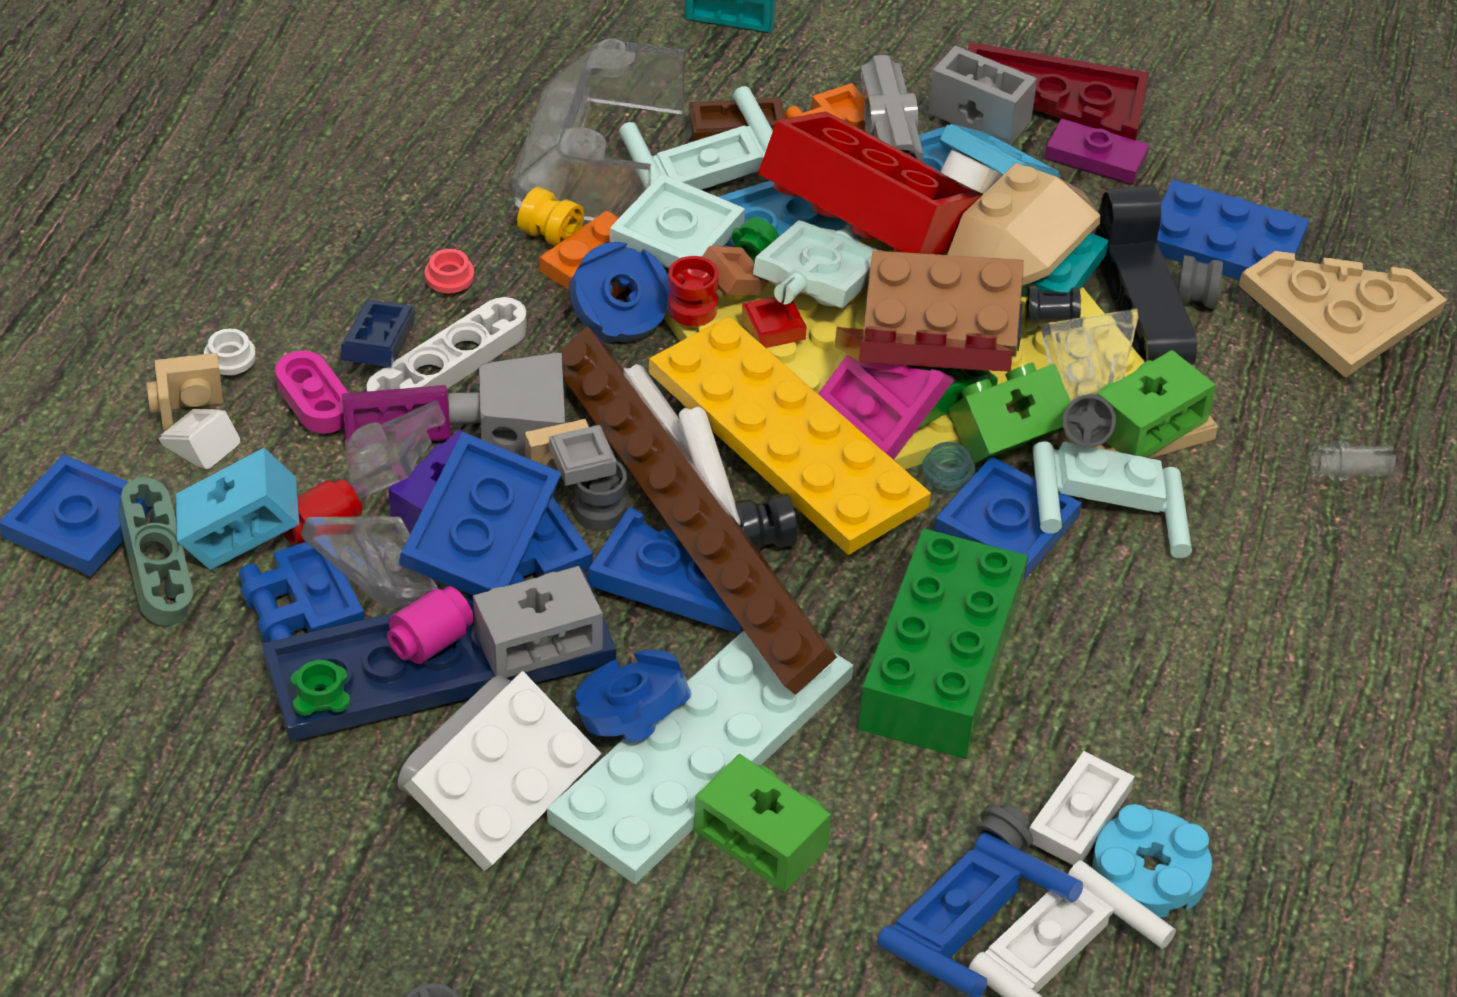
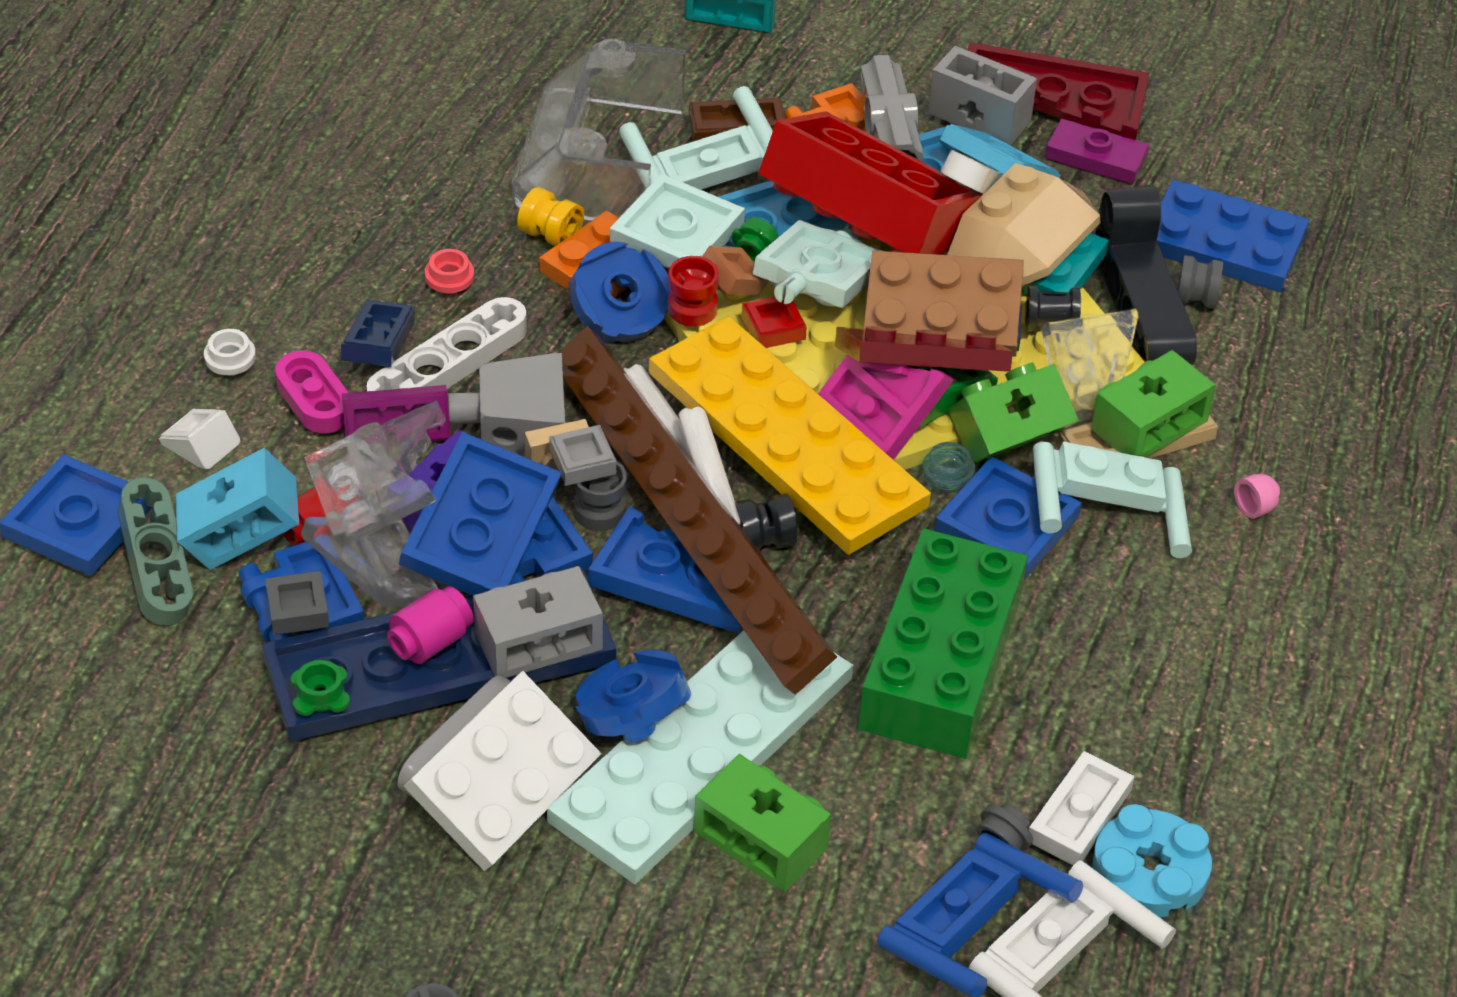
(184, 384): tan bracket -> none
(297, 602): none -> dark grey plate
(363, 489): none -> clear wing
(1087, 426): dark grey wheel -> none
(1256, 495): none -> bright pink hinge
(1340, 307): tan plate -> none
(1343, 461): clear pin -> none

